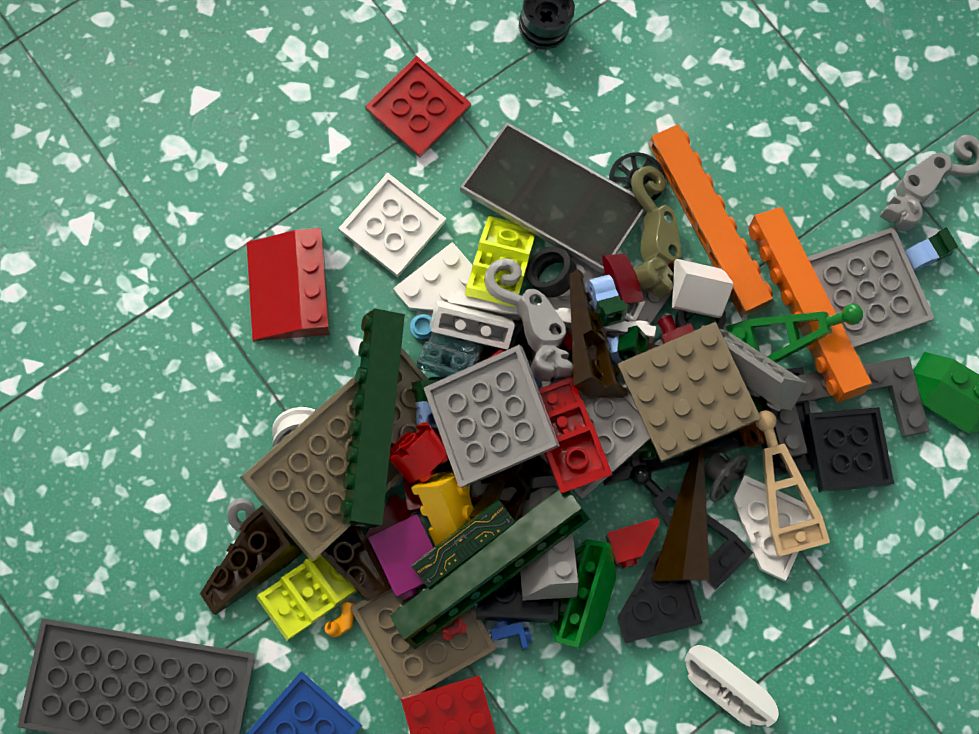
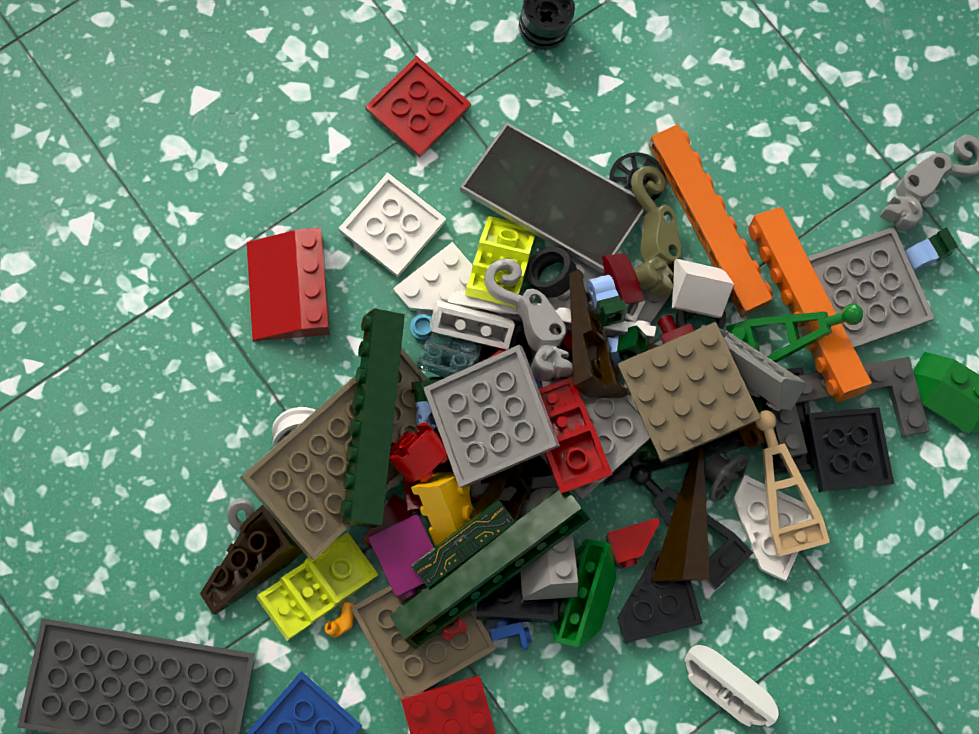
(357, 563): dark brown wedge -> none

